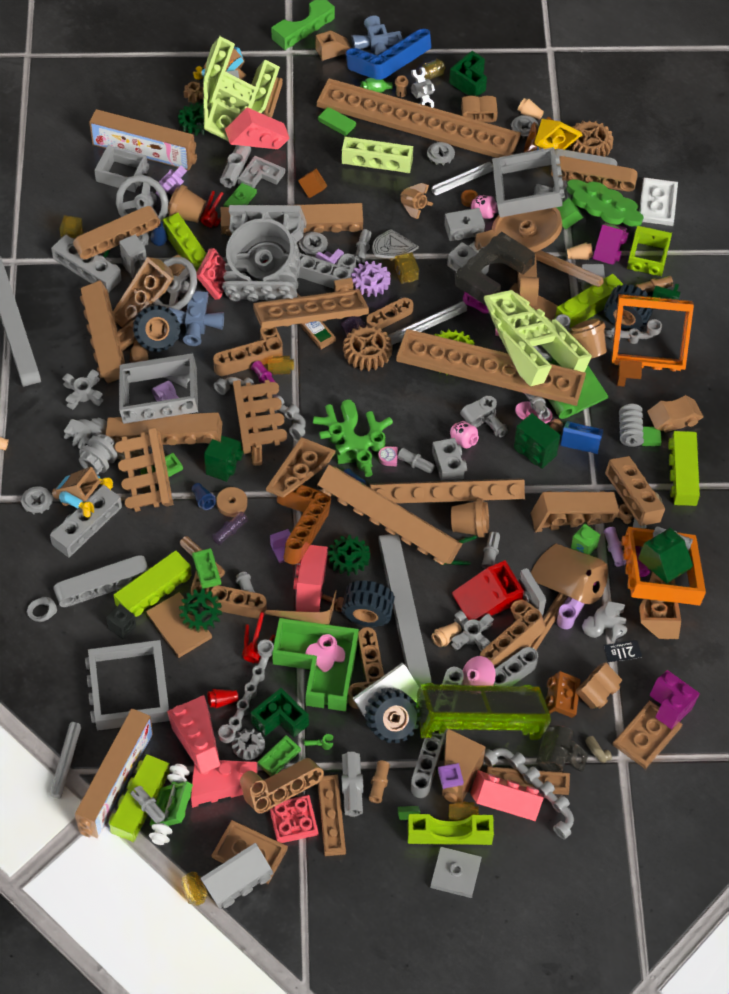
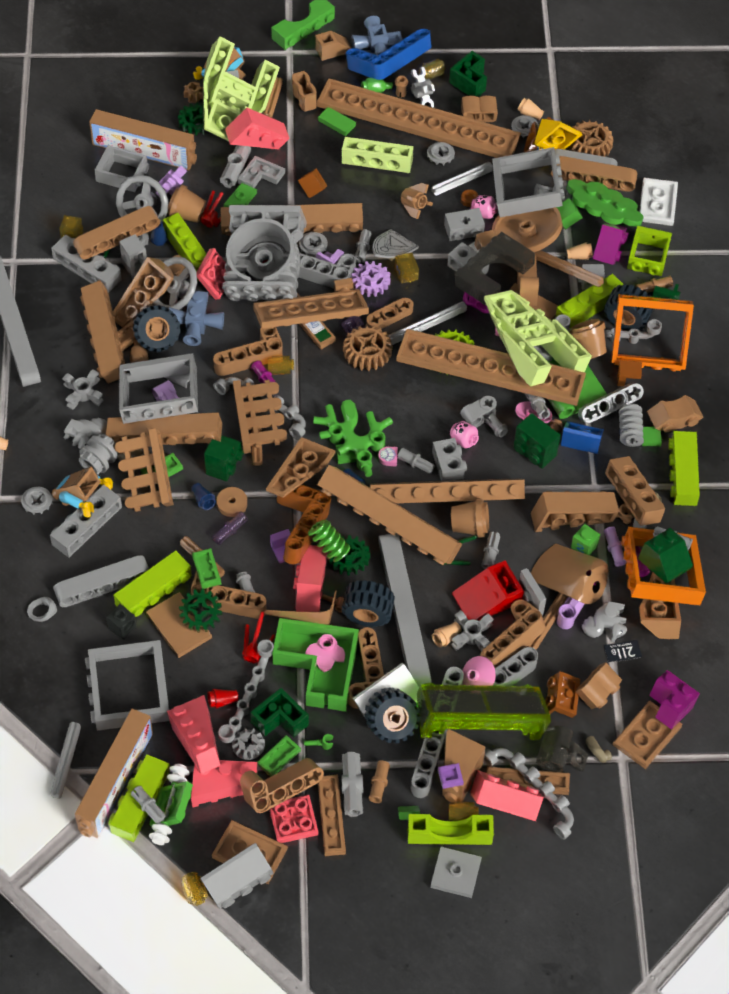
(304, 91): none -> medium nougat brick
(329, 539): none -> bright green piece
(609, 399): none -> light grey beam

